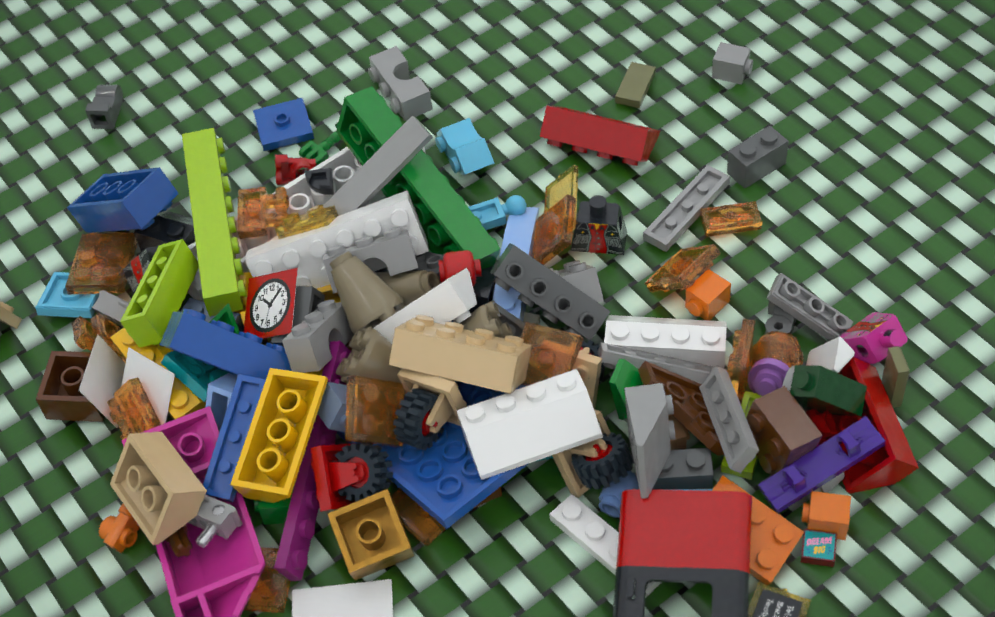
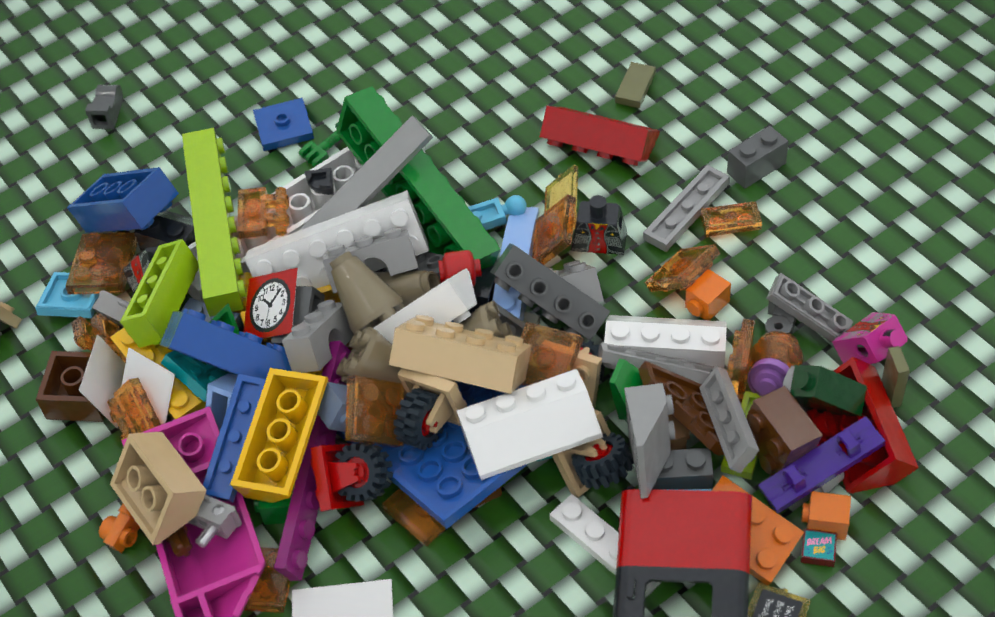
(289, 168): red plate -> none
(313, 219): clear yellow plate -> none
(370, 535): pearl gold brick -> none
(406, 95): light grey arch -> none
(463, 147): medium azure brick -> none
(611, 496): medium blue brick -> none
(731, 63): light grey brick -> none
(831, 355): white slope -> none

